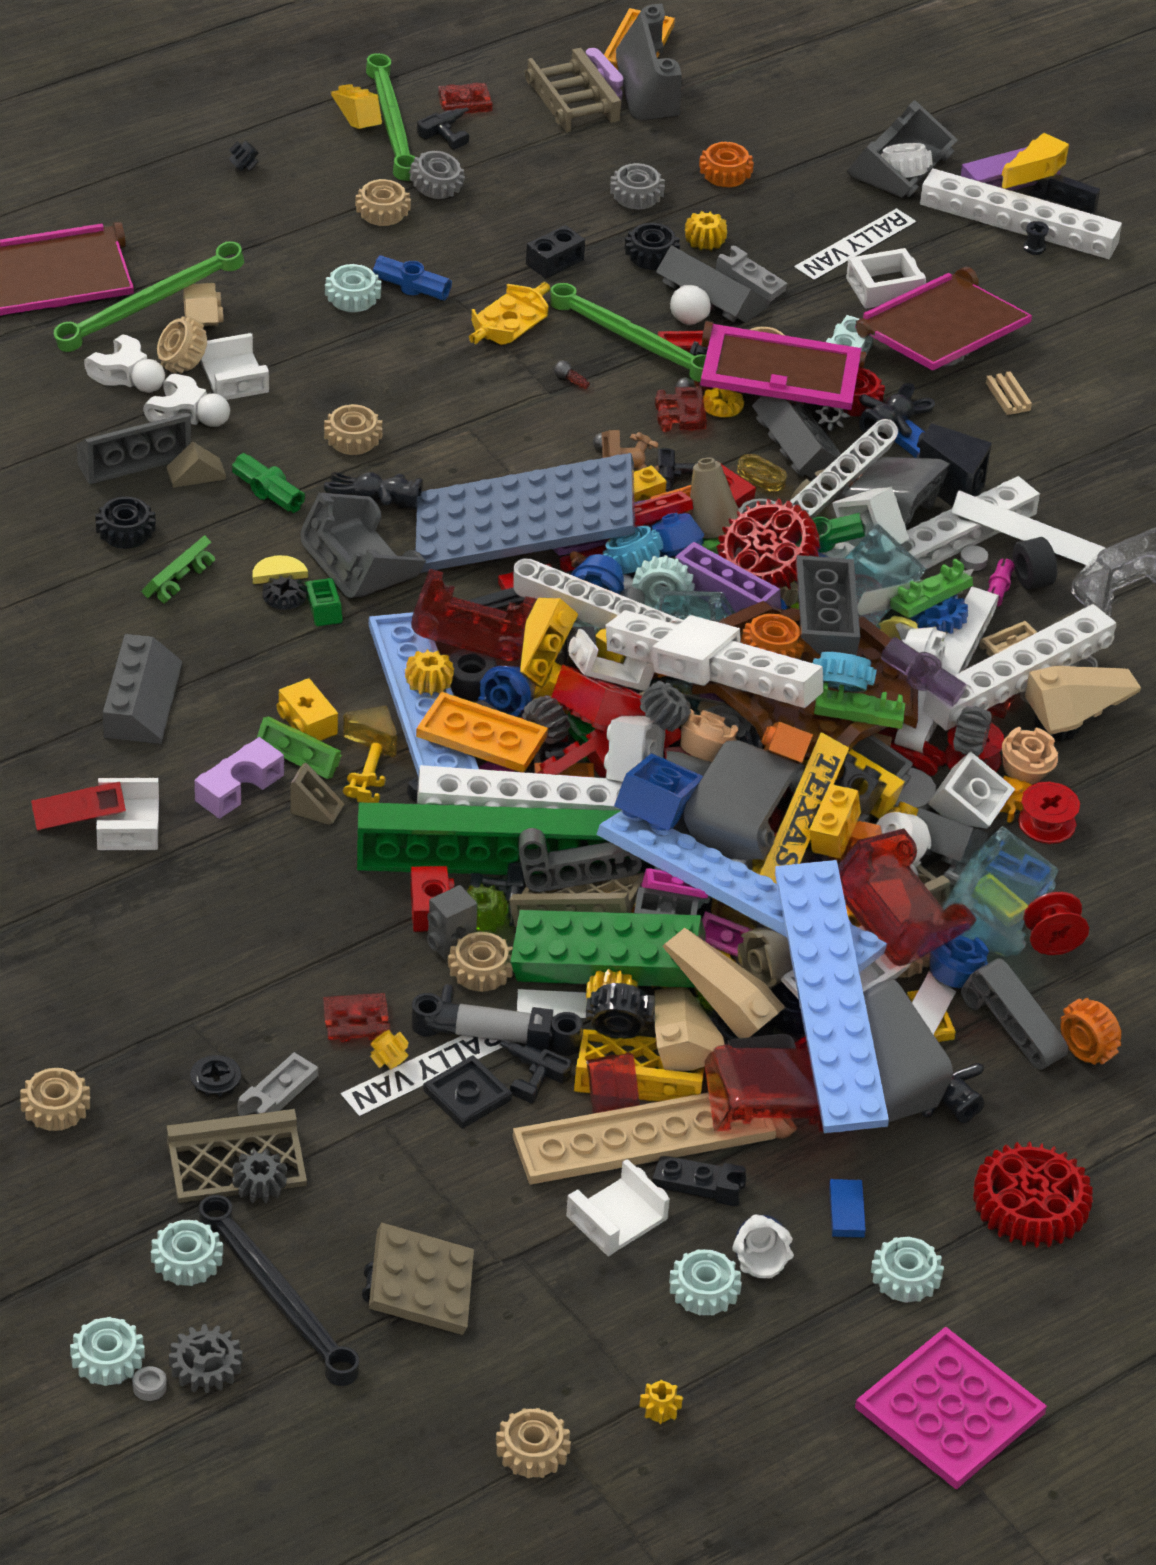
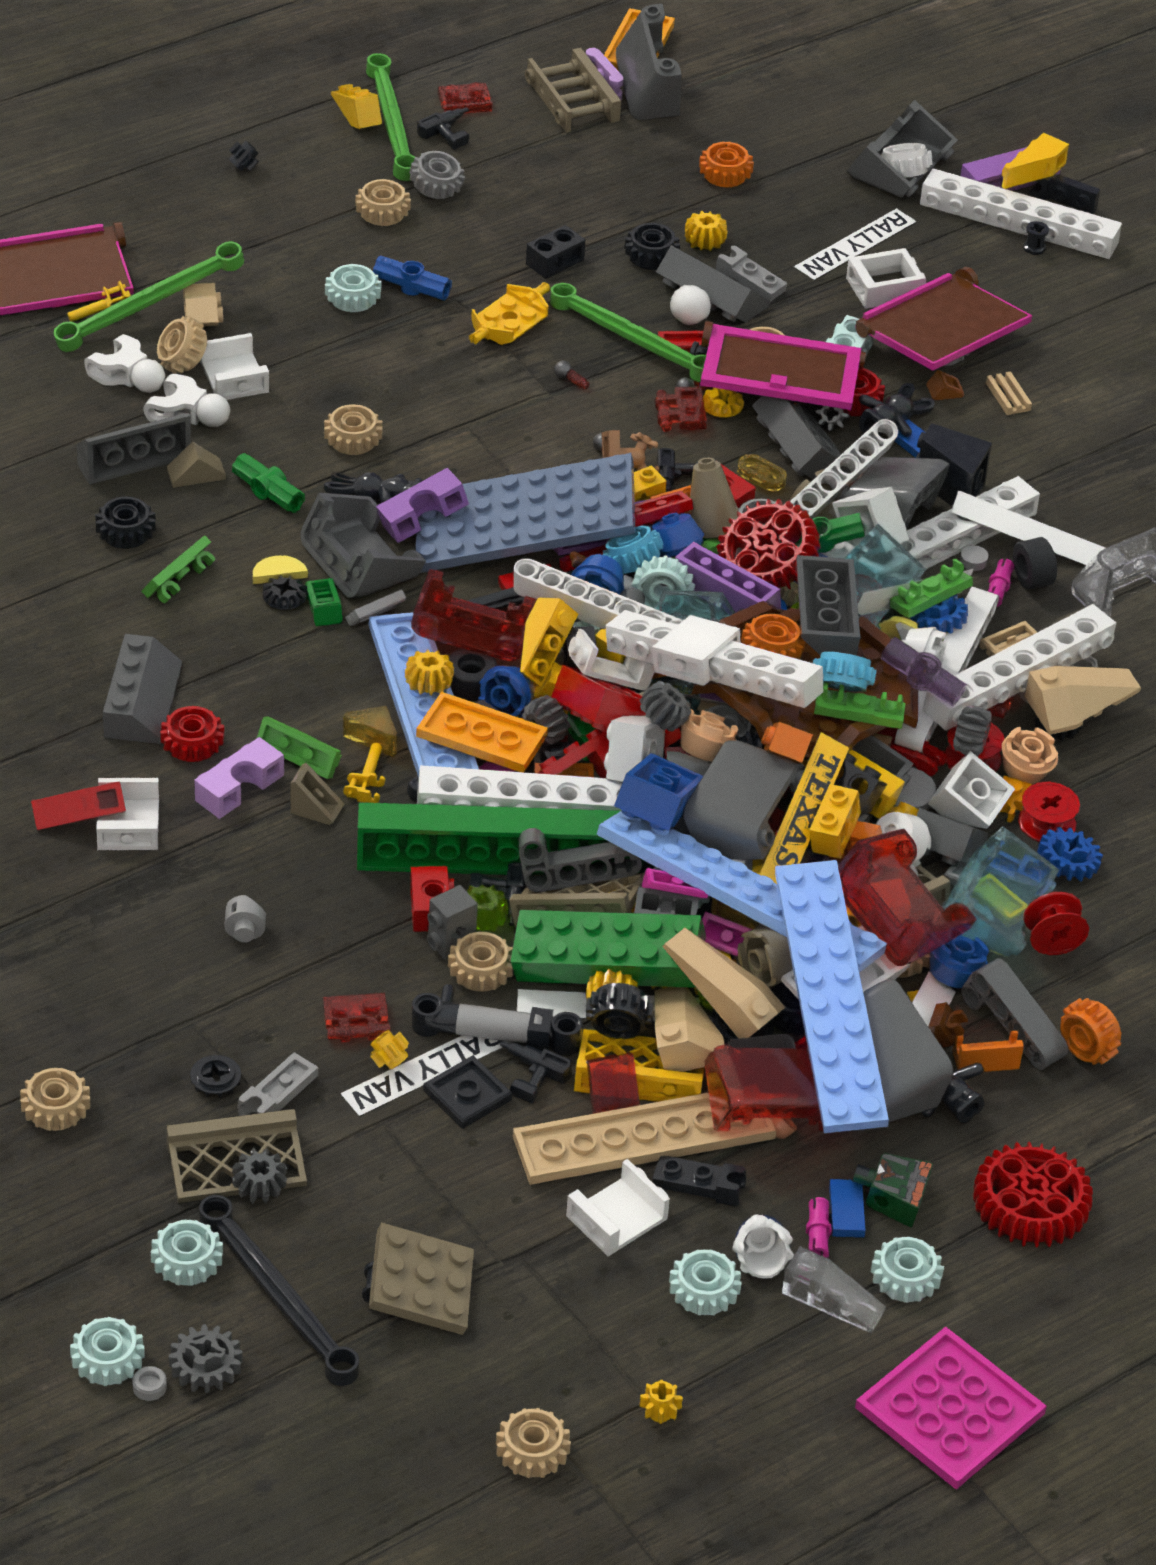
(99, 305): none -> yellow piece
(192, 733): none -> red gear
(247, 921): none -> light grey piece
(308, 710): yellow brick -> none
(376, 608): none -> light grey tile
(438, 492): none -> medium lavender arch
(637, 186): light grey gear -> none
(818, 1226): none -> dark pink pin
(829, 1289): none -> clear slope
(895, 1186): none -> torso
(944, 386): none -> dark orange slope
(946, 1024): none -> reddish brown tile
(992, 1055): none -> orange hinge
(1070, 853): none -> blue gear

